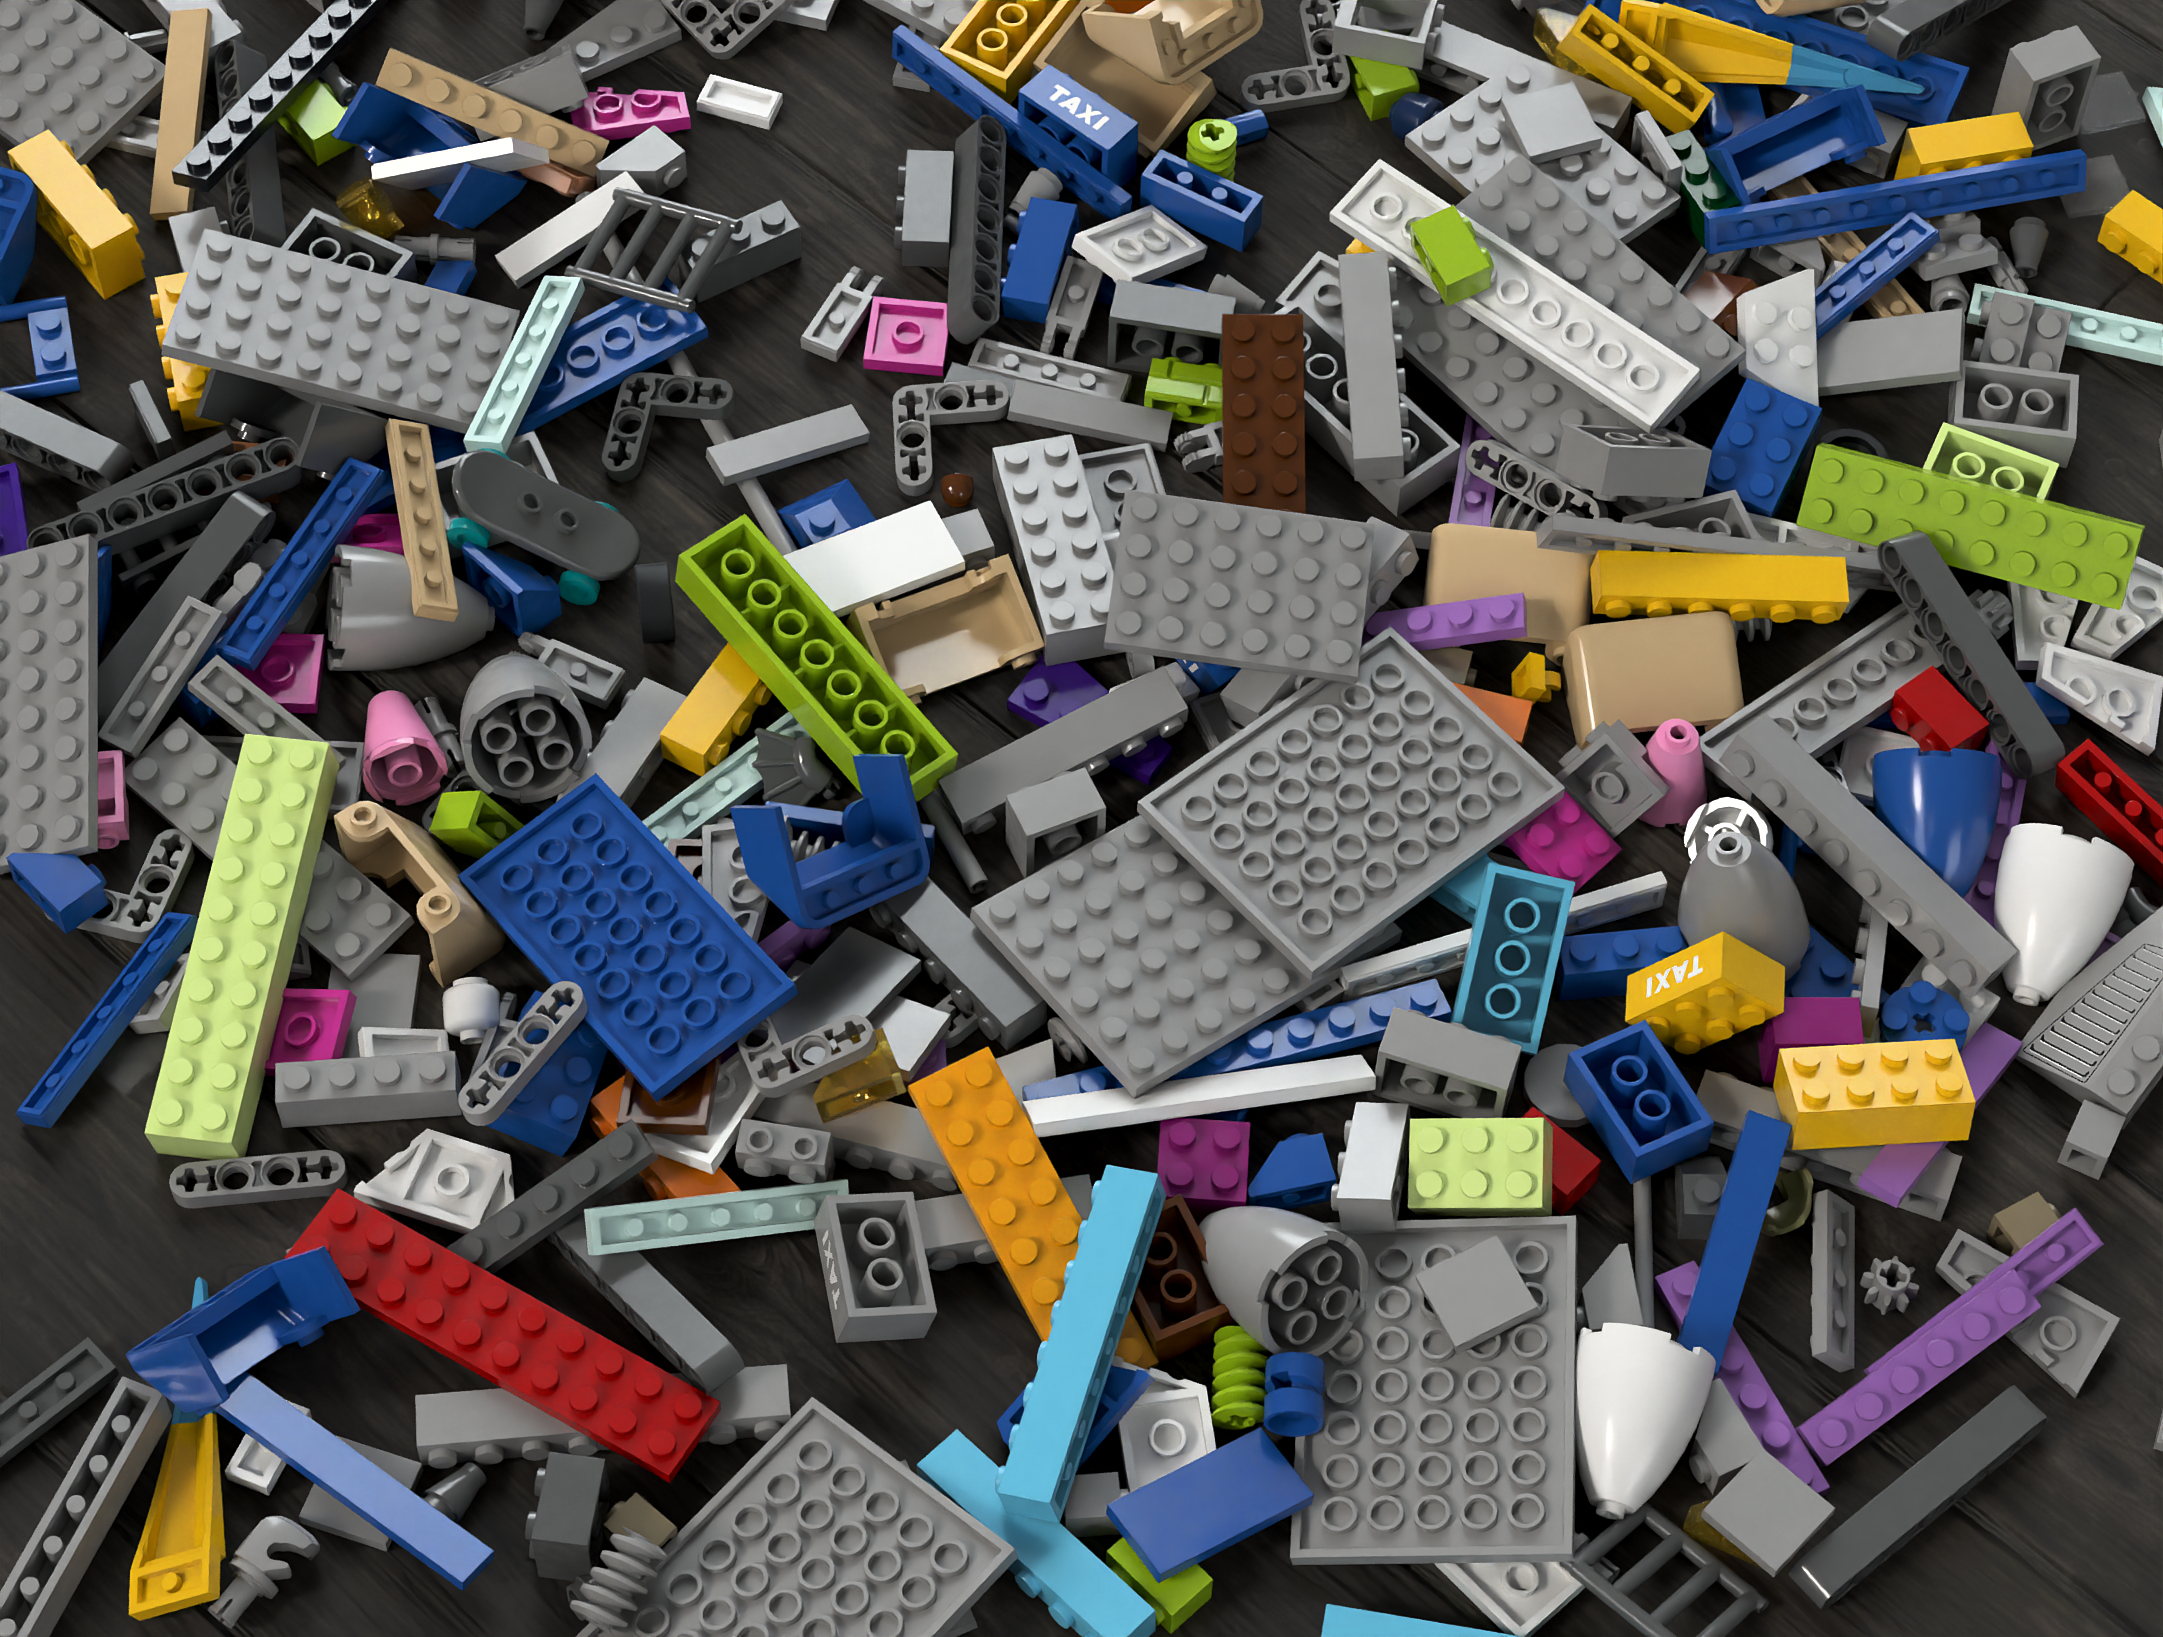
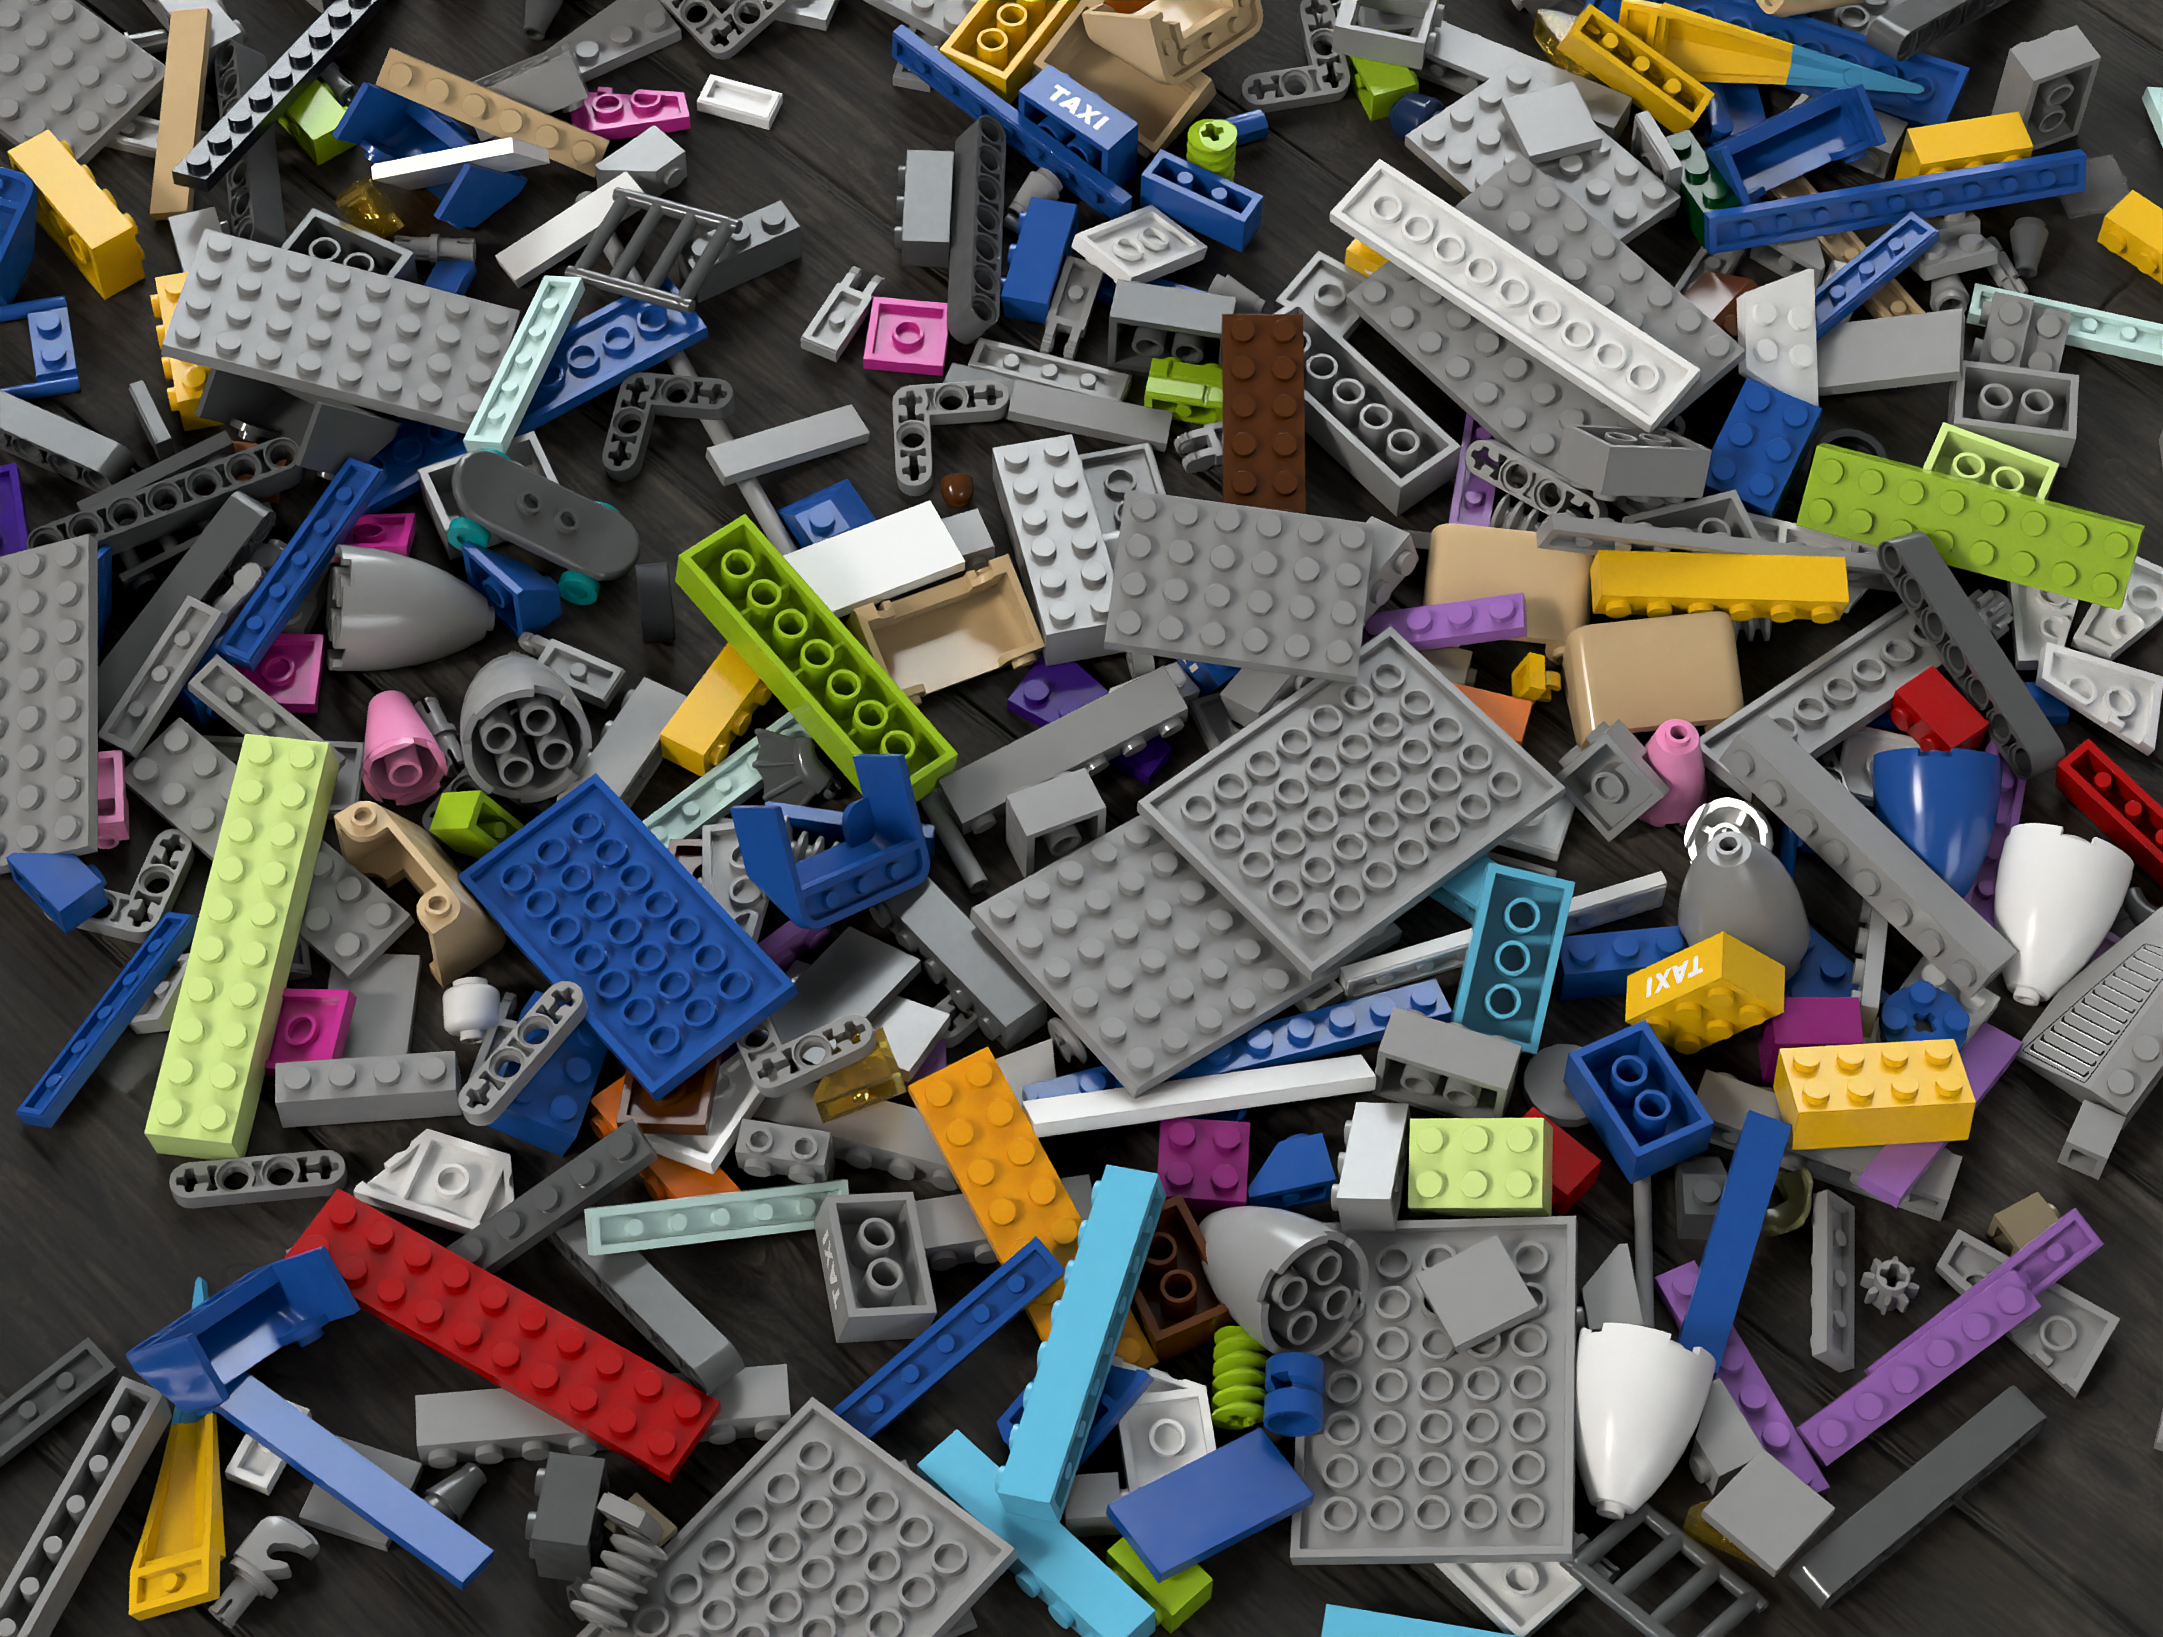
(396, 1041): white tile -> none
(421, 520): tan tile -> none
(561, 178): nougat plate -> none
(630, 1516): none -> light grey tile
(951, 1340): none -> blue plate
(1371, 366): light grey brick -> none
(1451, 255): lime brick -> none
(1564, 843): dark pink plate -> none
(2111, 104): clear piece -> none

